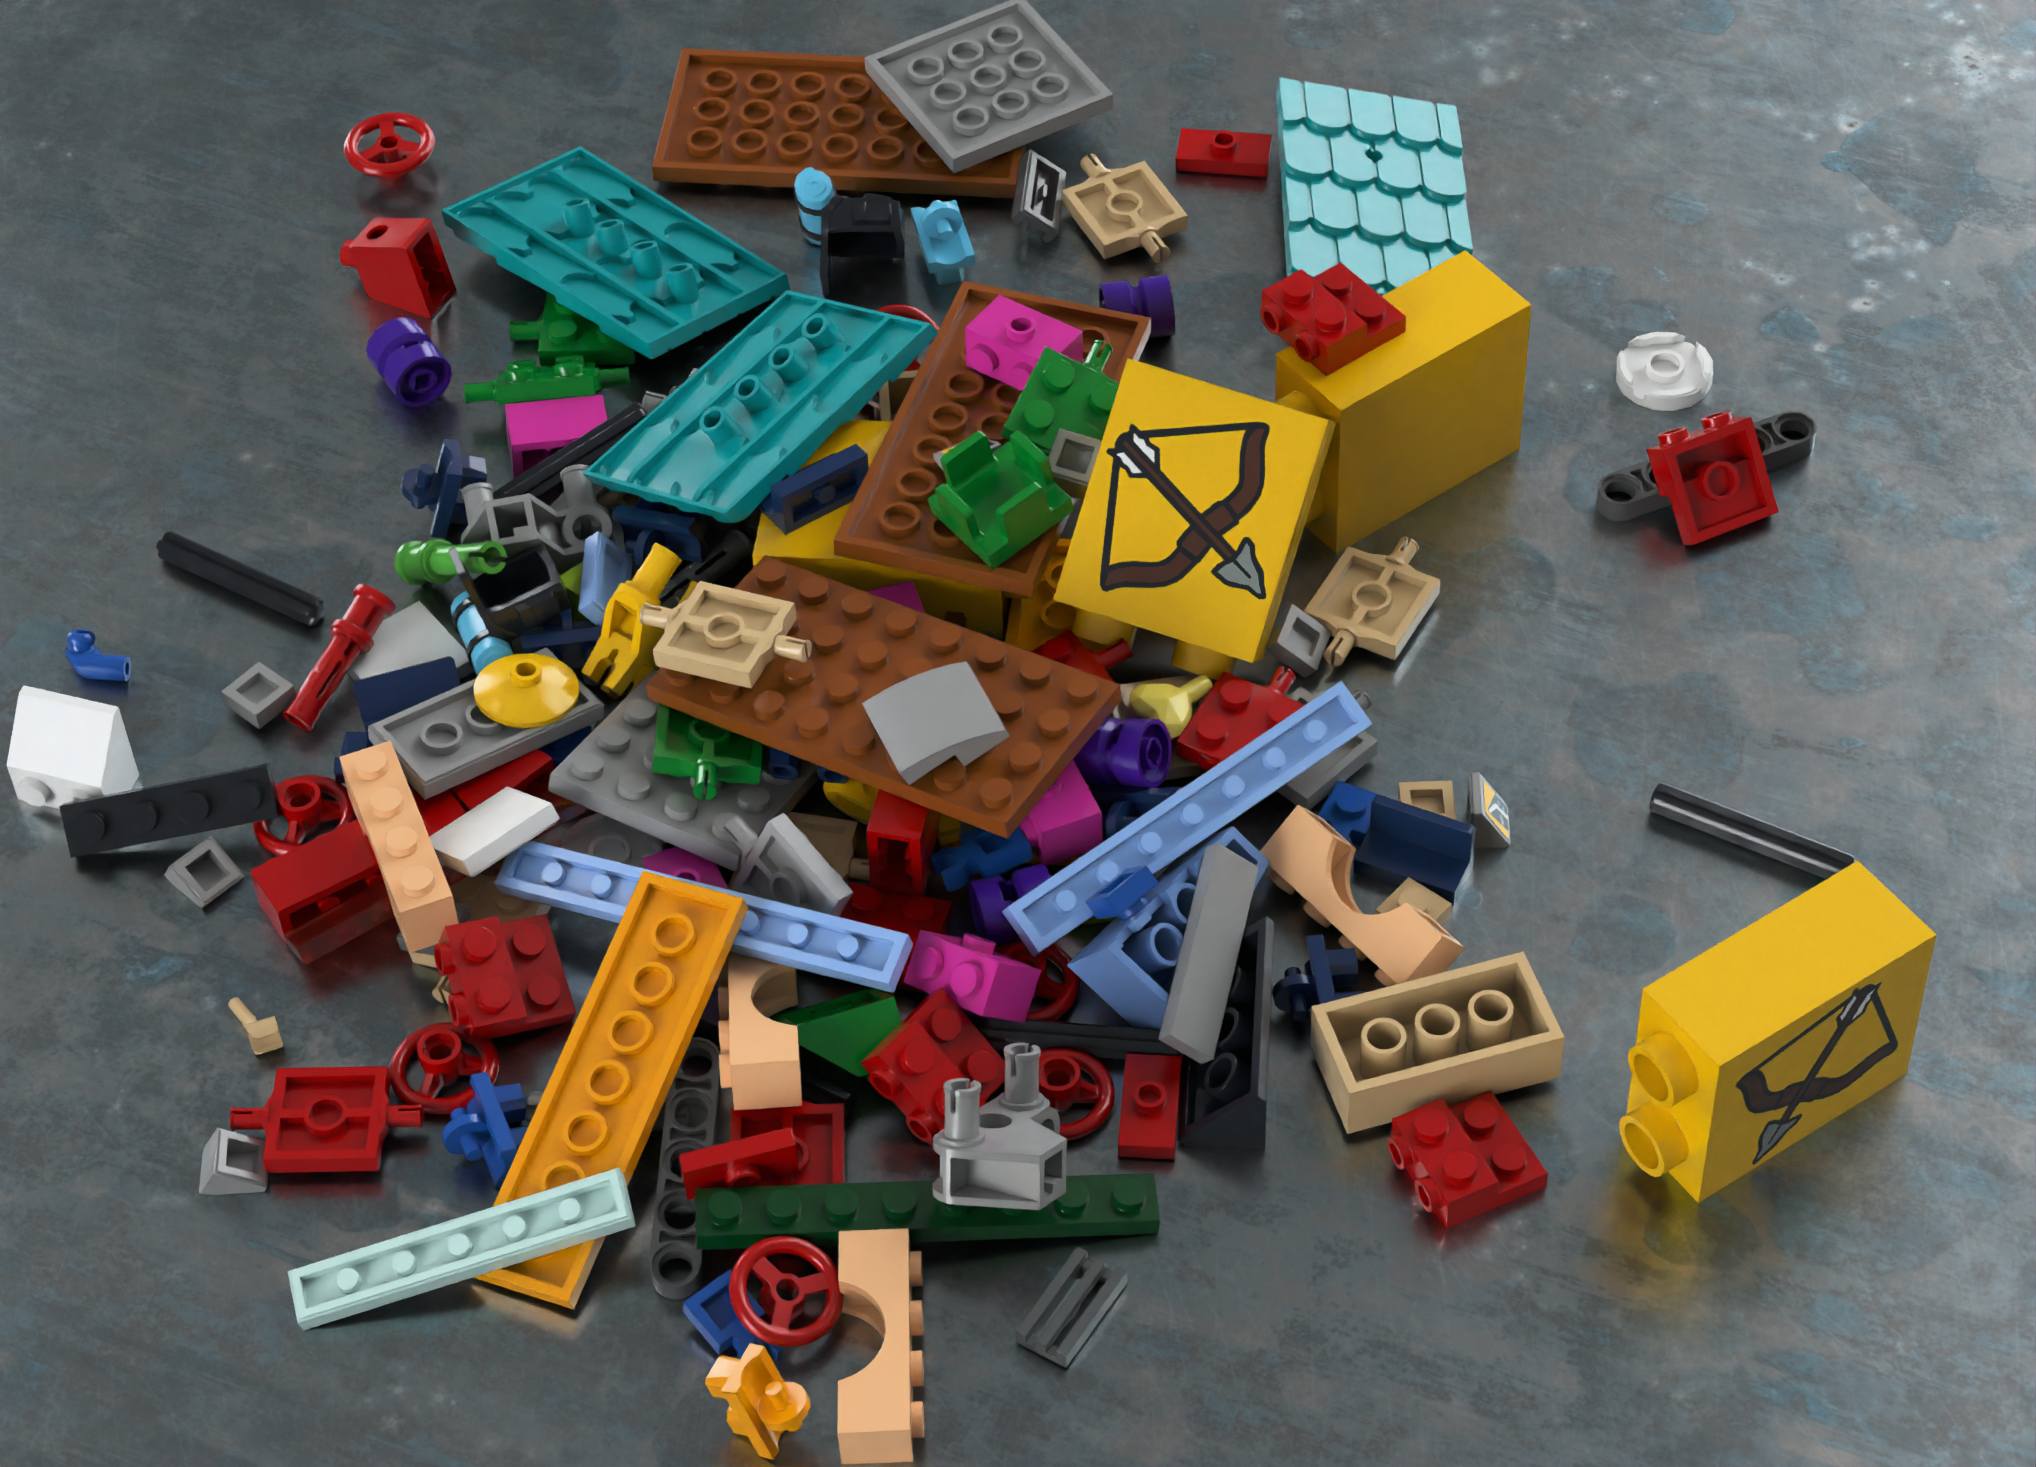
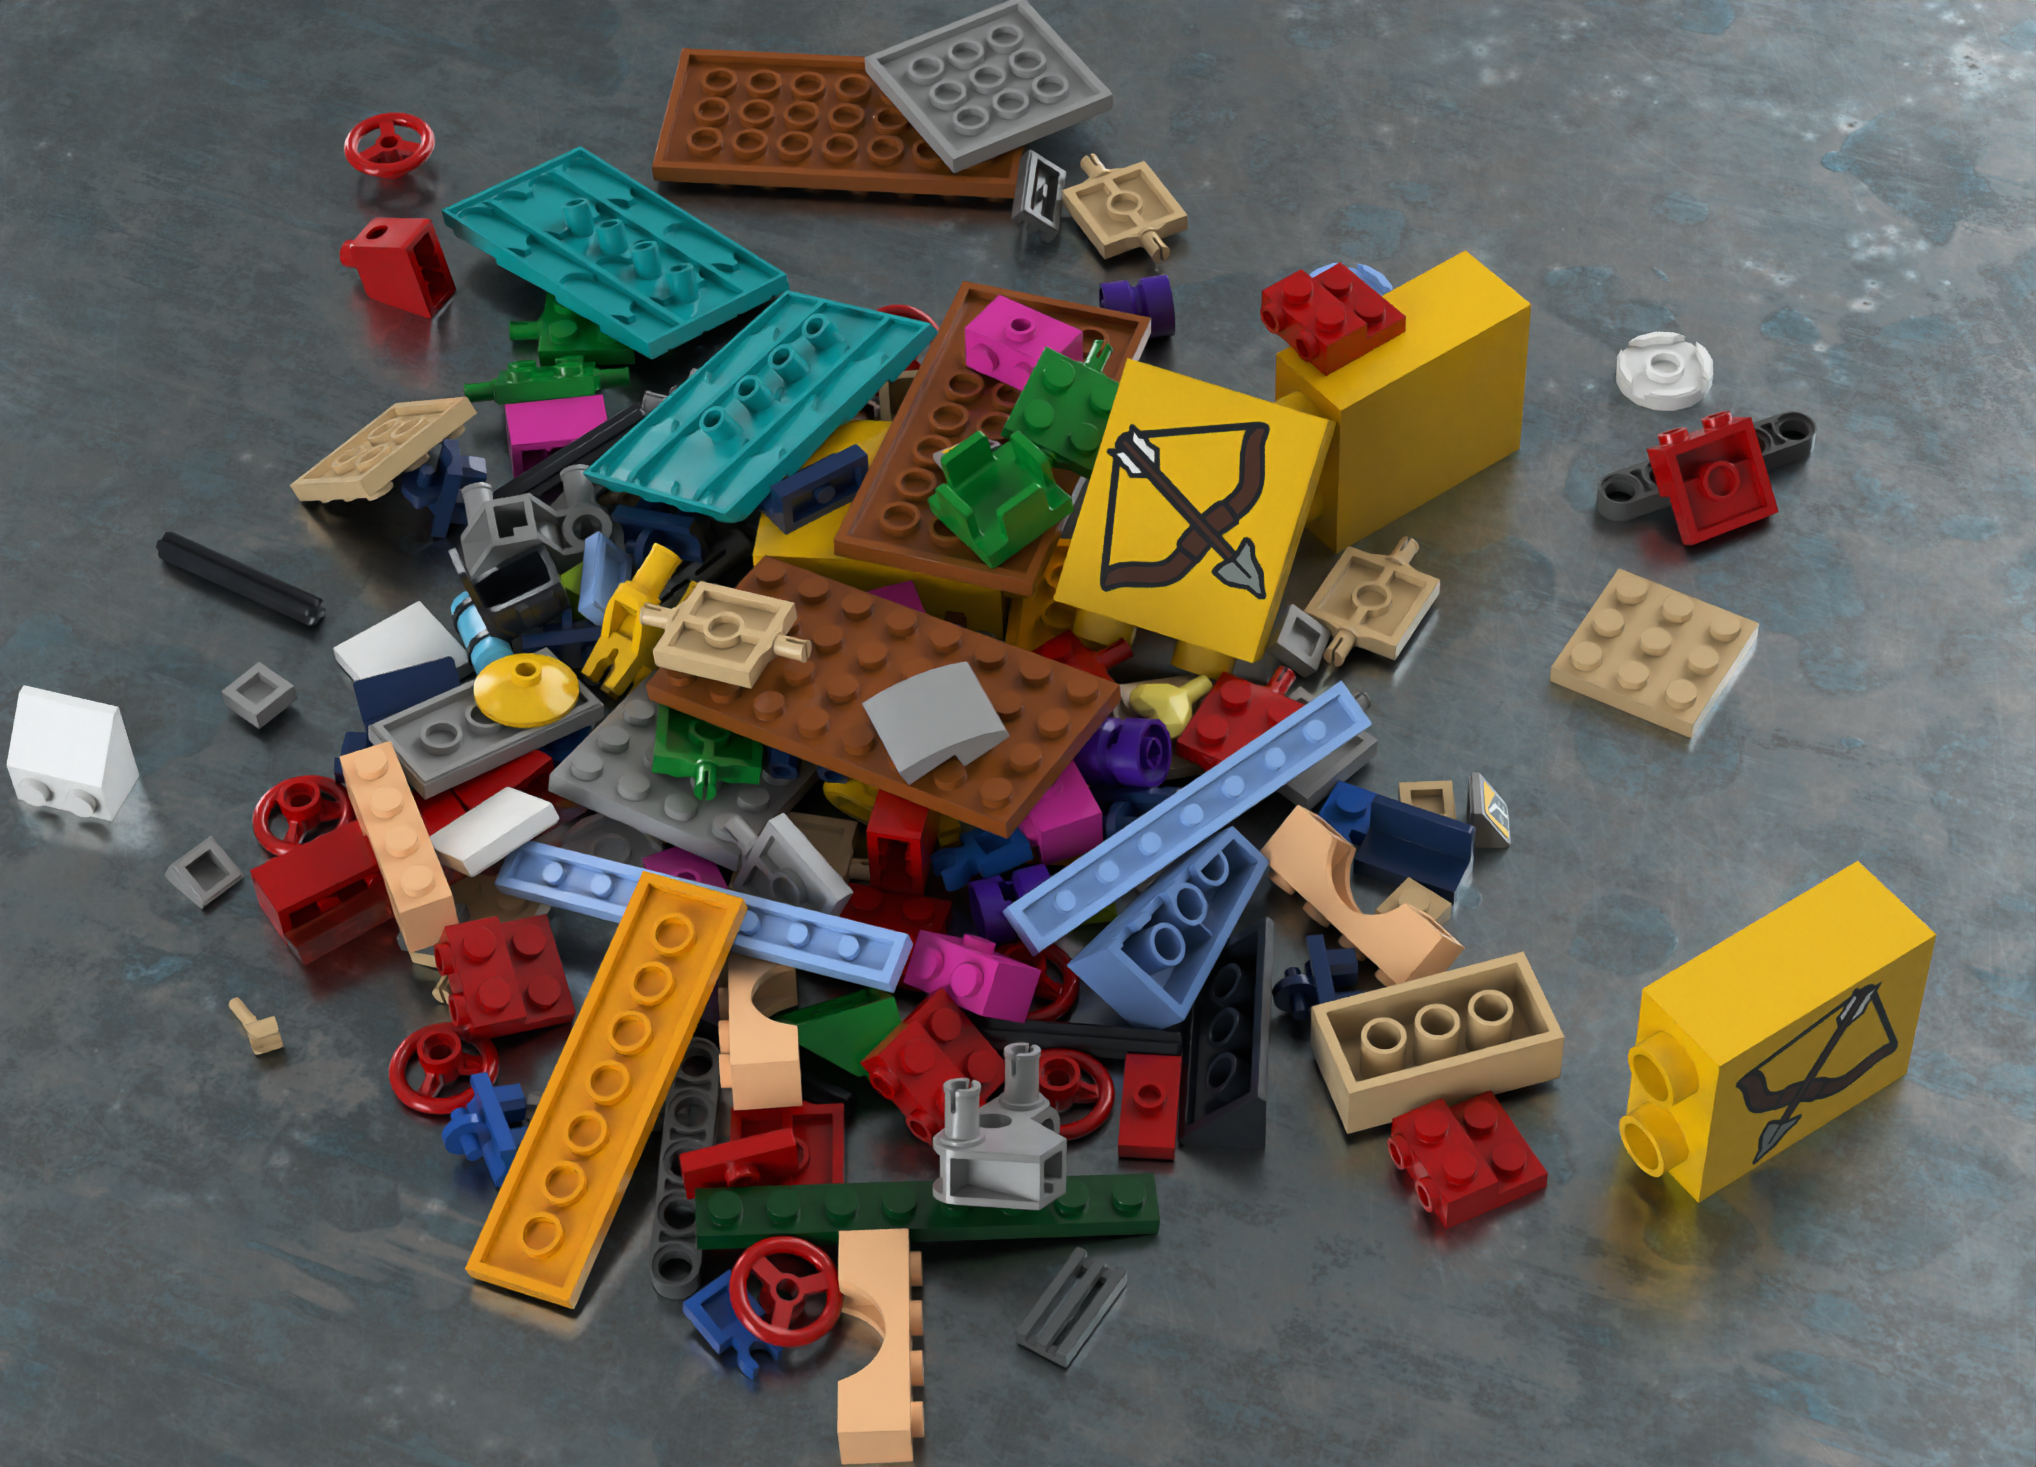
(89, 660): blue arm -> none
(170, 810): black plate -> none
(233, 1164): light grey slope -> none
(327, 1119): red plate -> none
(349, 639): red pin -> none
(384, 449): none -> tan plate
(408, 362): dark purple wheel -> none
(431, 562): bright green pin -> none
(461, 1248): light aqua tile -> none
(758, 1398): light orange hips -> none
(847, 225): black piece -> none
(943, 240): medium azure hips -> none
(1073, 461): light grey slope -> none
(1123, 894): blue plate -> none
(1208, 953): light grey tile -> none
(1223, 152): red plate -> none
(1369, 183): piece -> none
(1654, 652): none -> tan plate
(1748, 831): black axle -> none

